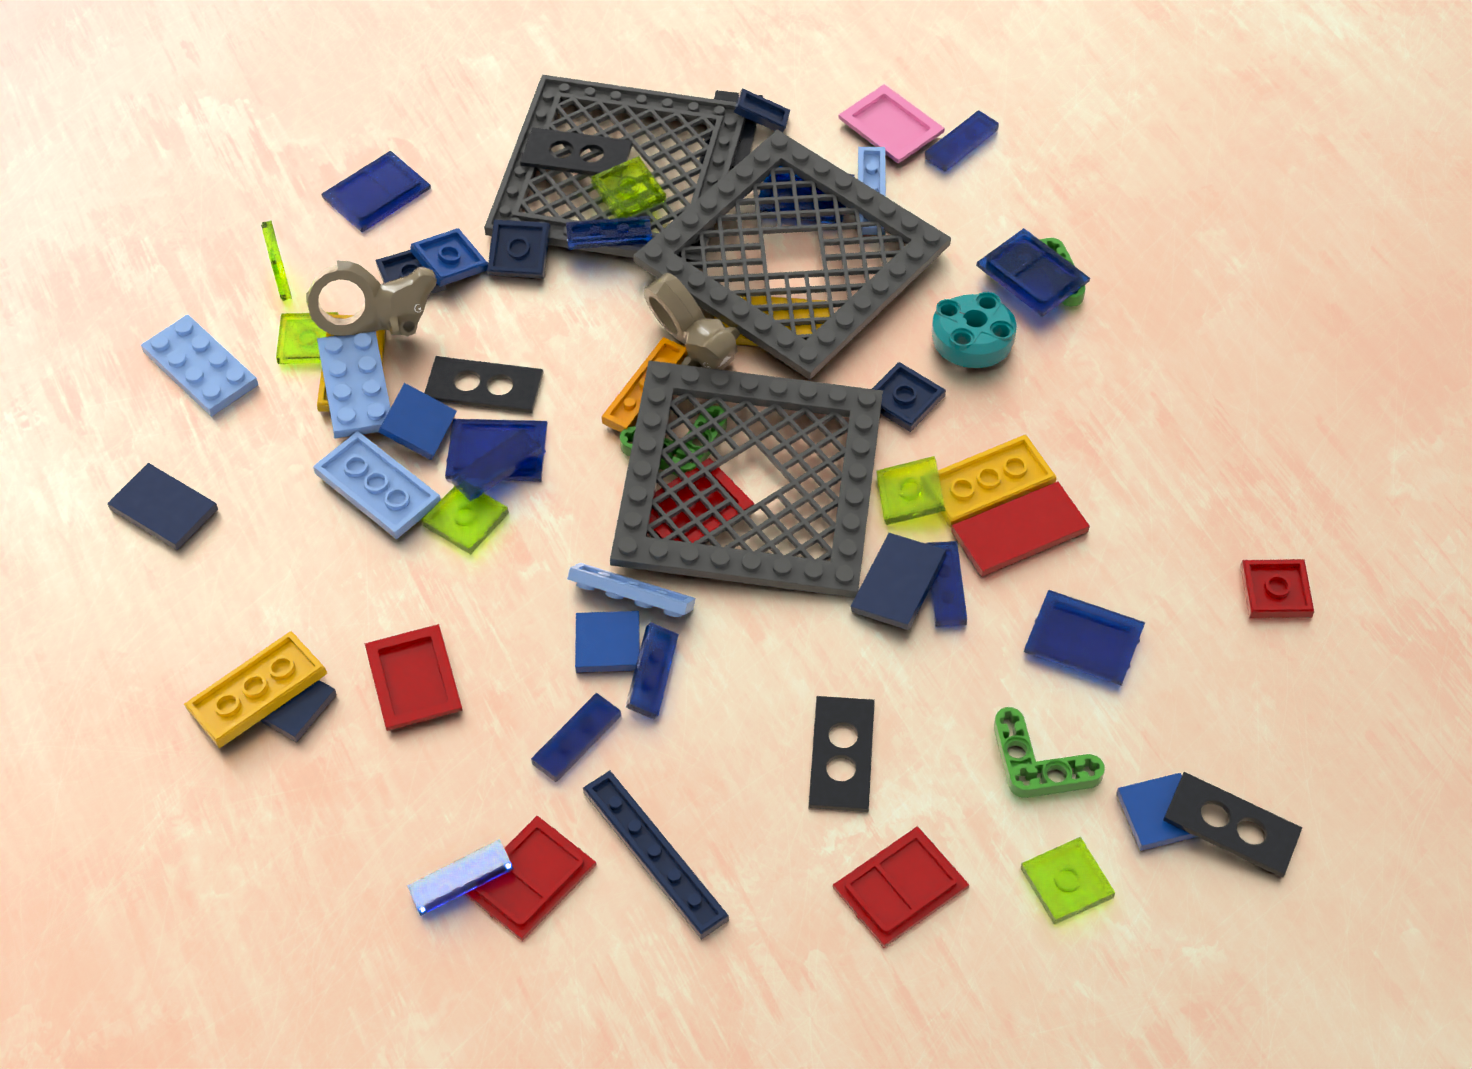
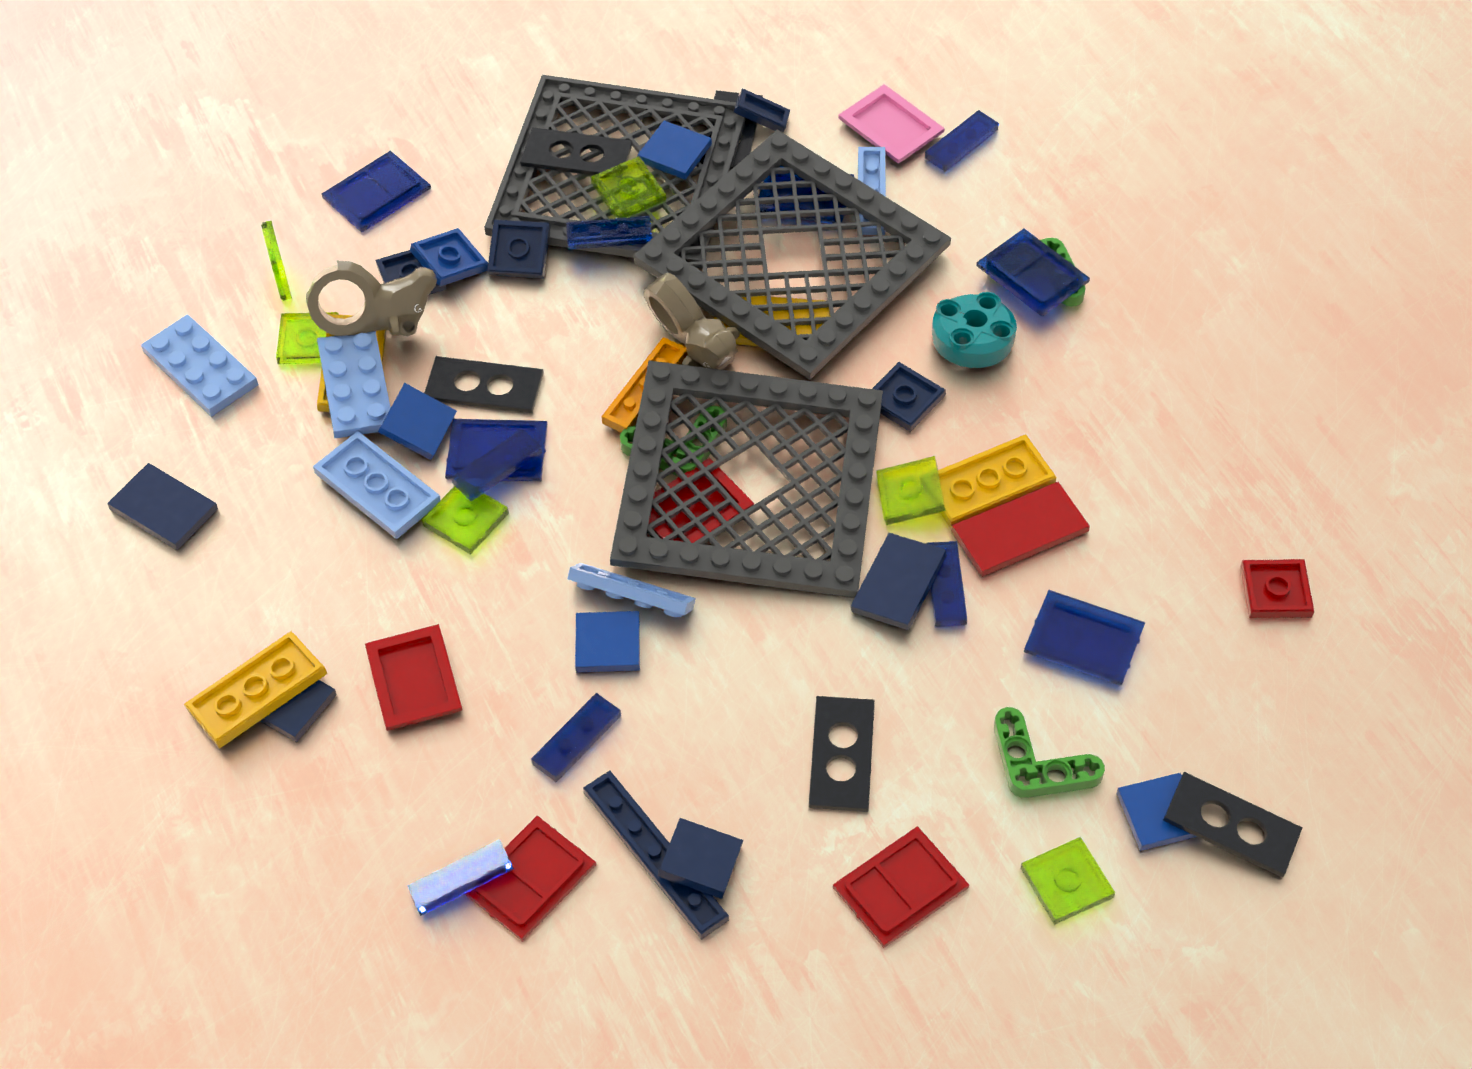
(652, 670): clear blue tile -> none
(674, 149): none -> blue tile
(700, 858): none -> dark blue tile

